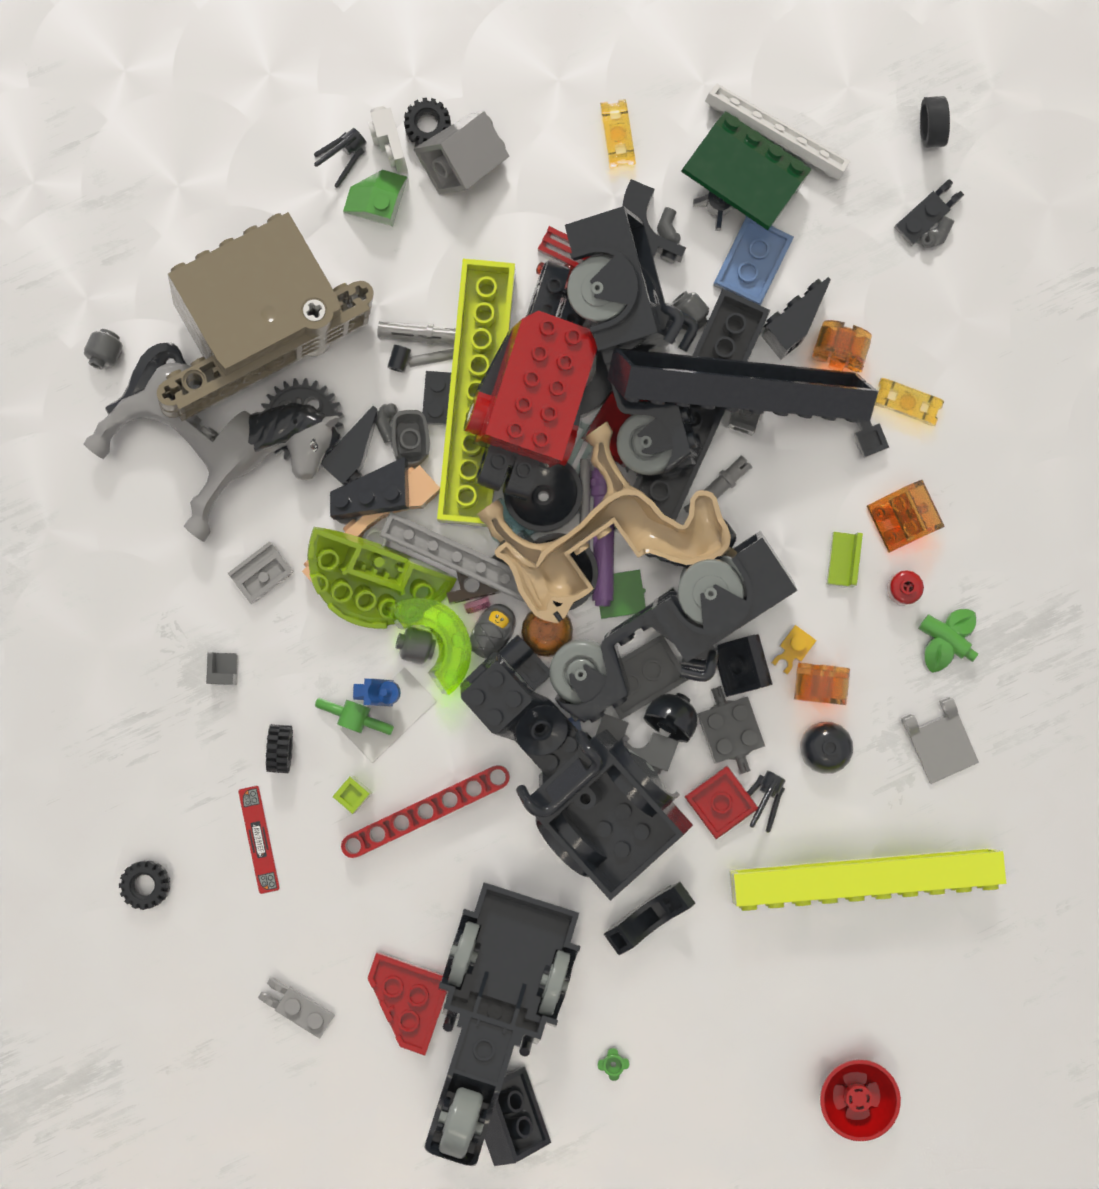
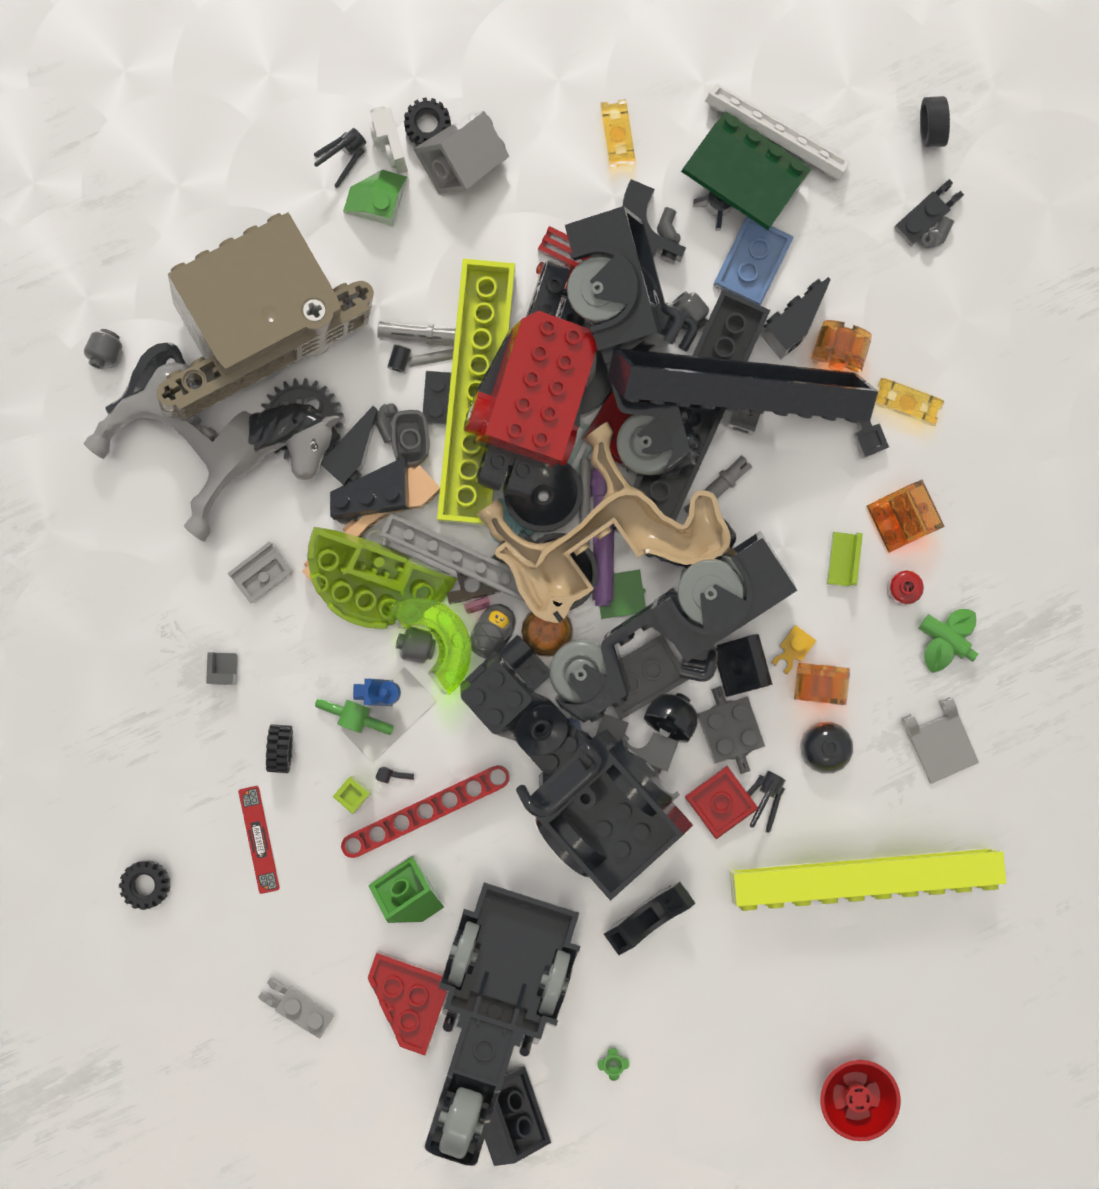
(384, 775): none -> black hand
(406, 894): none -> bright green slope

